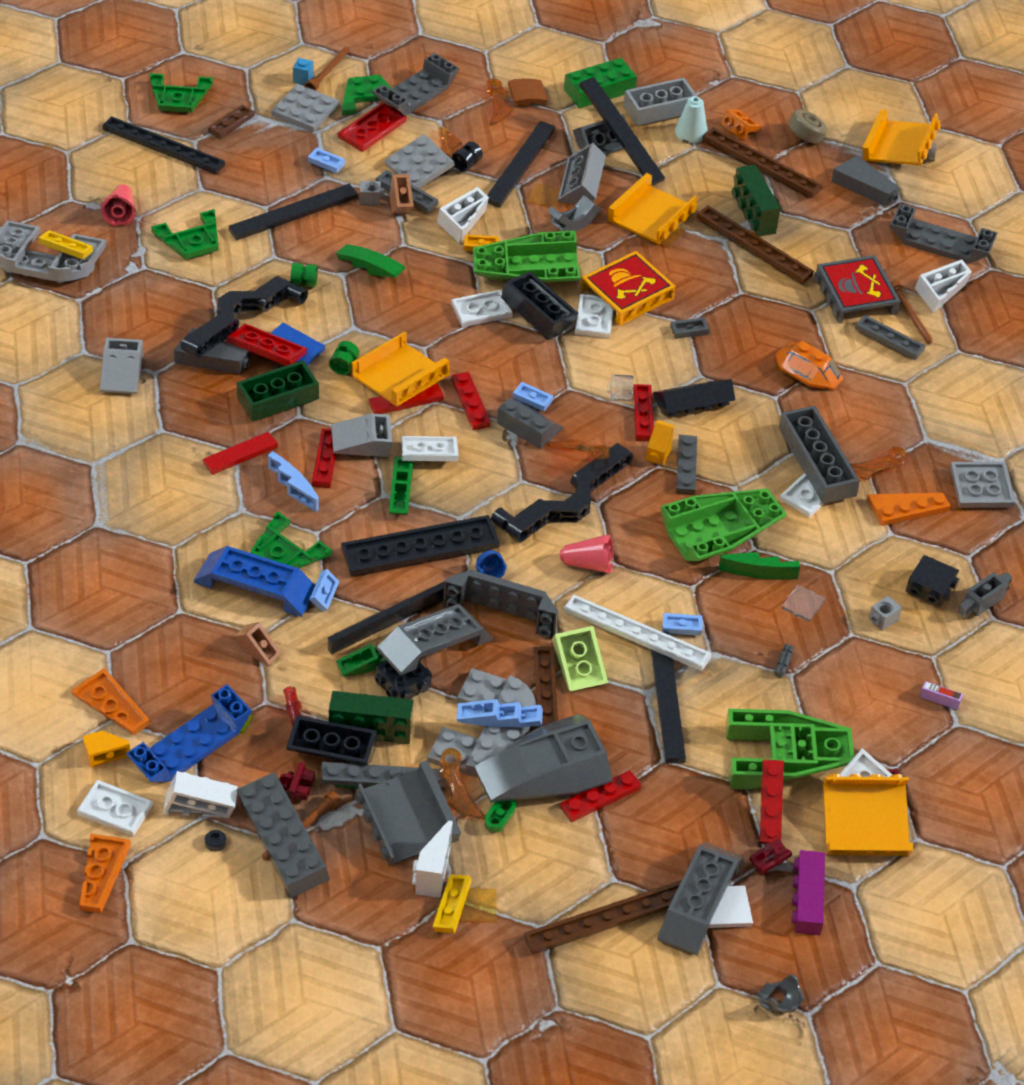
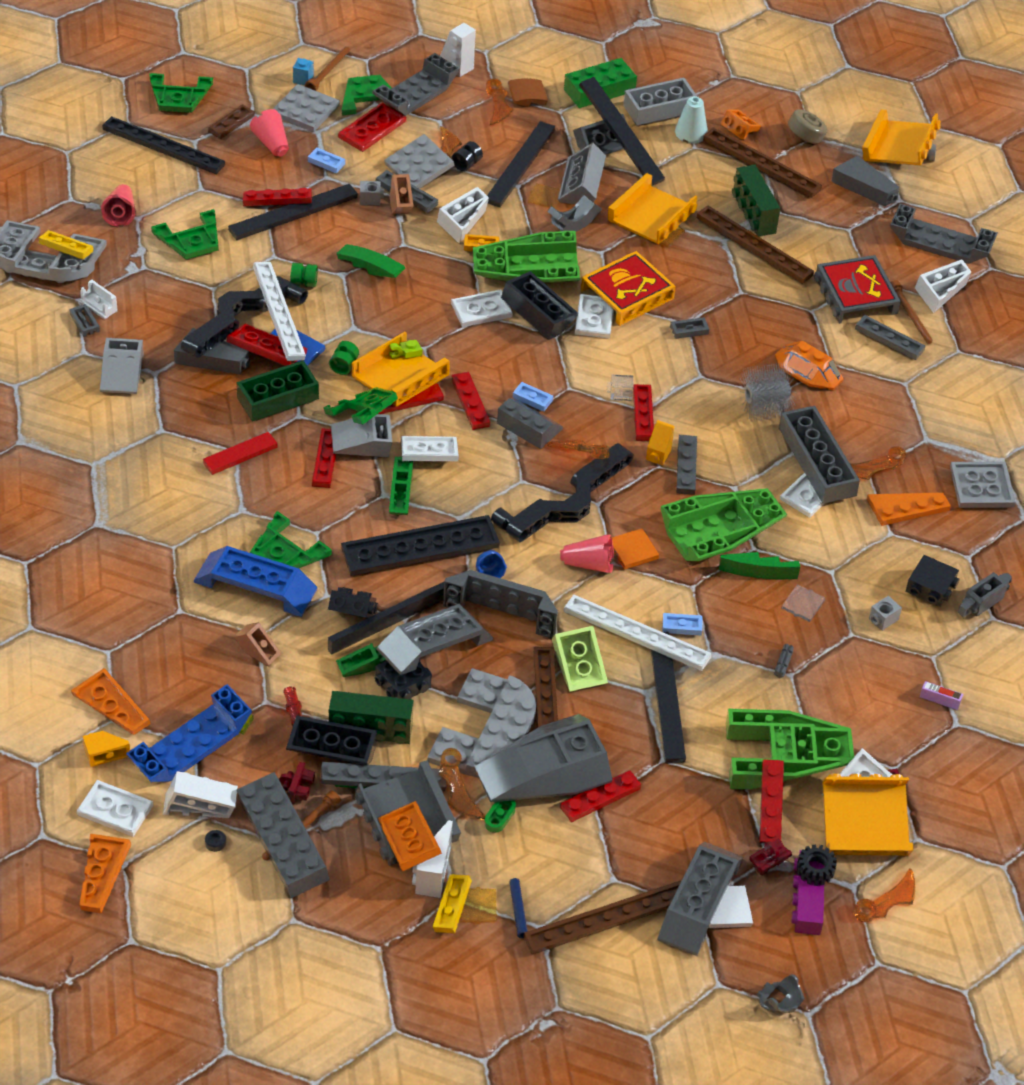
(89, 329): none -> dark grey tile
(99, 300): none -> white hinge
(270, 131): none -> coral cone
(277, 197): none -> red plate
(279, 311): none -> white tile
(296, 484): light blue slope -> none
(324, 590): light blue plate -> none
(357, 604): none -> black brick
(366, 403): none -> green wing
(407, 349): none -> lime plate
(409, 836): none -> orange tile
(460, 48): none -> white wedge
(499, 715): light blue slope -> none
(518, 907): none -> dark blue piece
(634, 549): none -> orange tile
(695, 396): black slope -> none
(767, 391): none -> light grey piece
(820, 855): none -> black tyre
(900, 894): none -> clear orange piece

